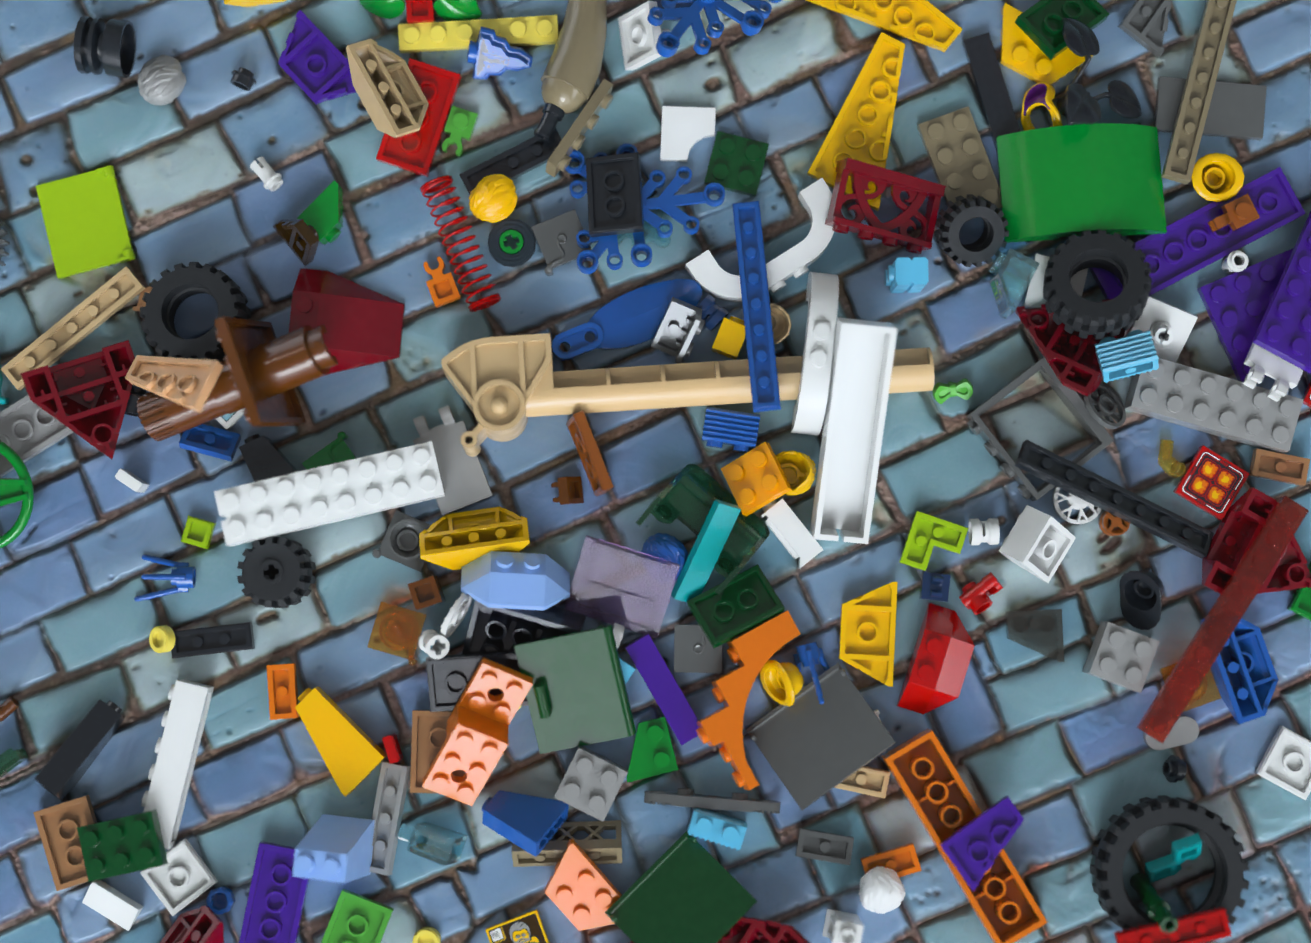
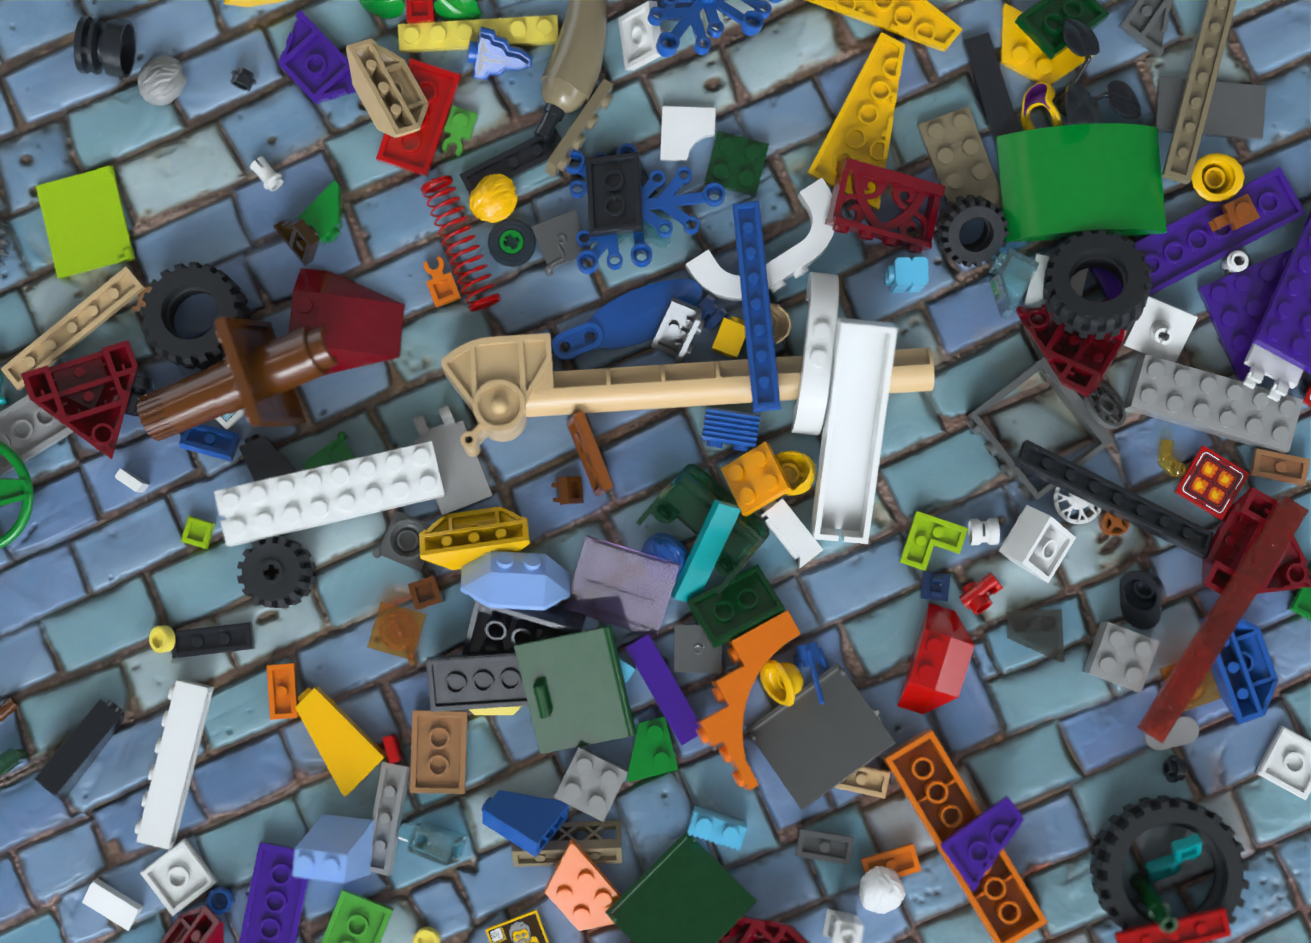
(61, 839): medium nougat plate -> none
(122, 845): dark green plate -> none
(176, 379): light nougat wing -> none
(183, 577): blue plant -> none
(428, 638): white bush -> none
(456, 615): white wheel -> none
(477, 732): bracket -> none
(618, 631): white tile -> none
(686, 798): dark grey piece -> none
(869, 632): yellow wing -> none
(962, 389): bright green piece -> none
(1126, 355): medium azure brick -> none

